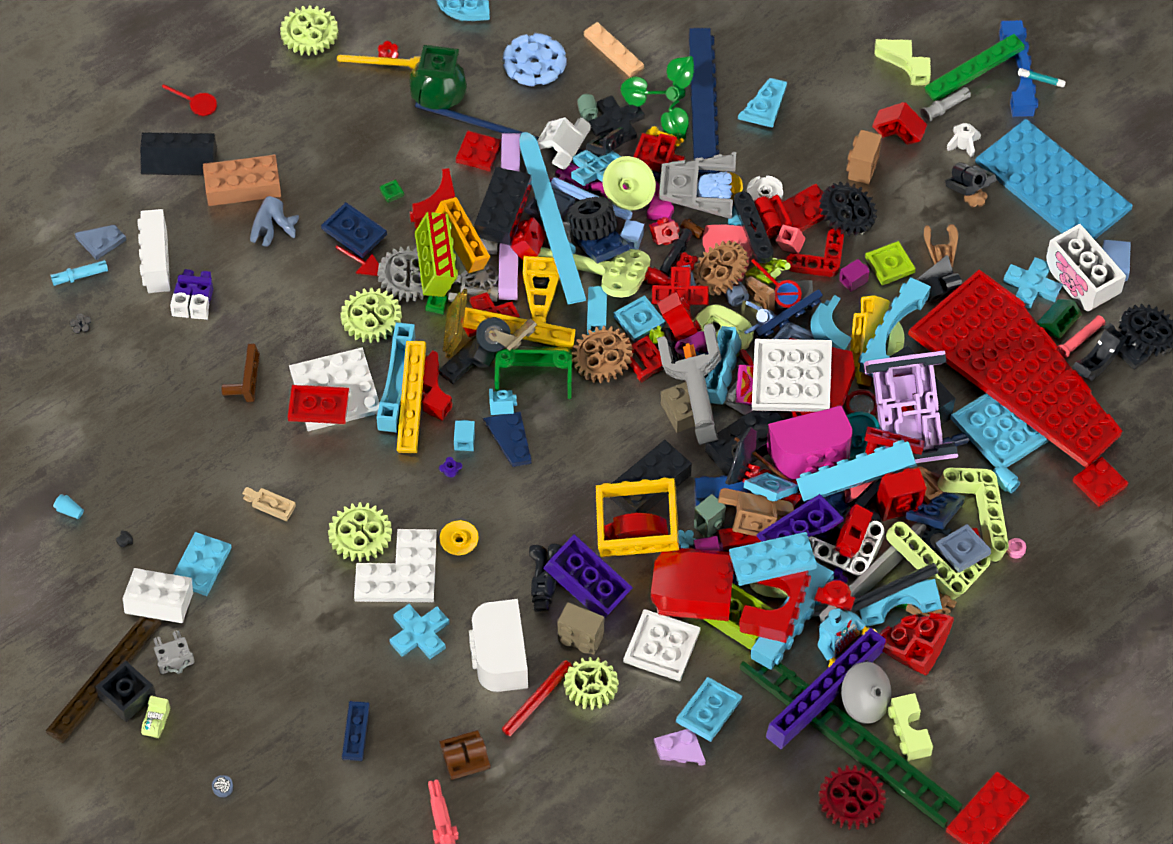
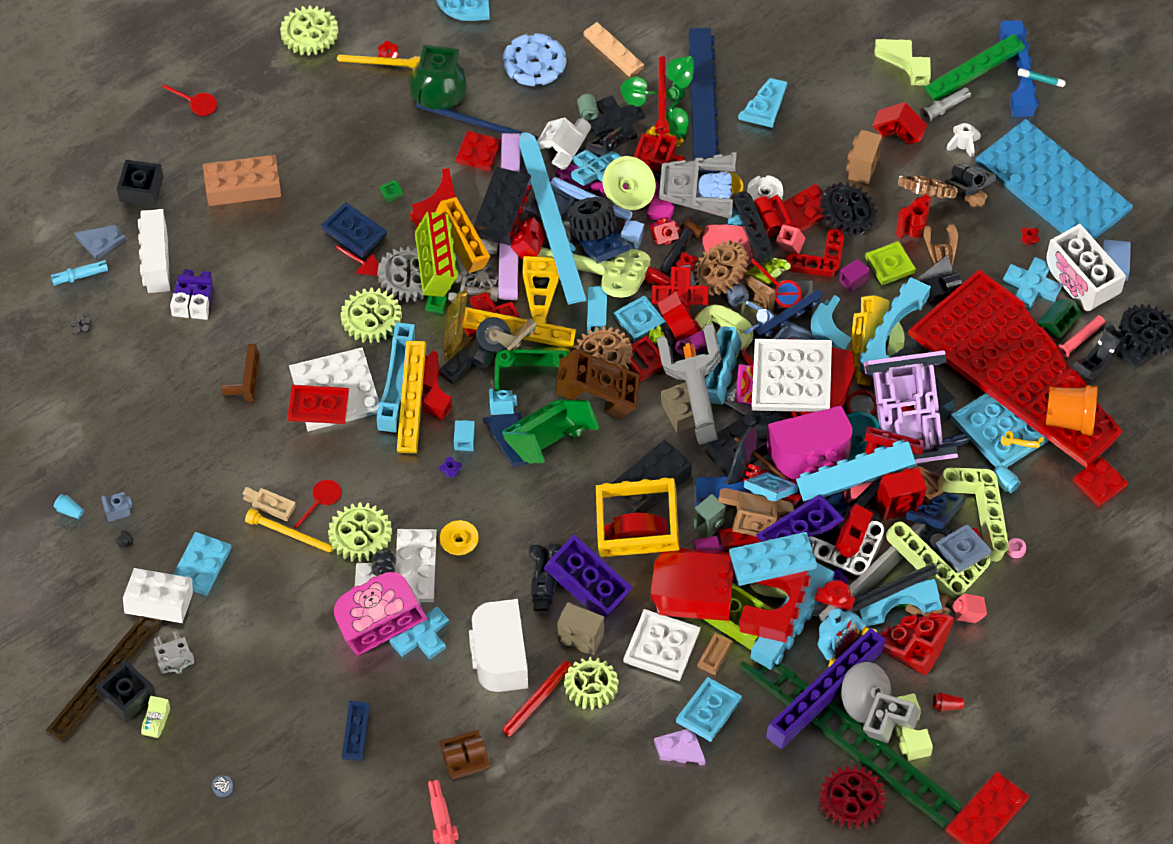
(116, 506): none -> sand blue brick
(140, 182): none -> black brick
(176, 153): black slope -> none
(254, 517): none -> yellow piece
(263, 224): sand blue piece -> none
(324, 493): none -> red piece
(377, 611): none -> dark pink brick
(383, 562): none -> black piece
(547, 426): none -> green windscreen
(584, 372): none -> reddish brown plate
(662, 124): none -> red piece
(686, 539): medium azure plant -> none
(715, 653): none -> medium nougat tile
(886, 713): none -> light grey brick
(913, 218): none -> red plate
(929, 186): none -> medium nougat gear
(947, 702): none -> red cone
(970, 608): none -> coral brick
(1027, 239): none -> red plate
(1032, 444): none -> yellow piece
(1073, 408): none -> orange piece

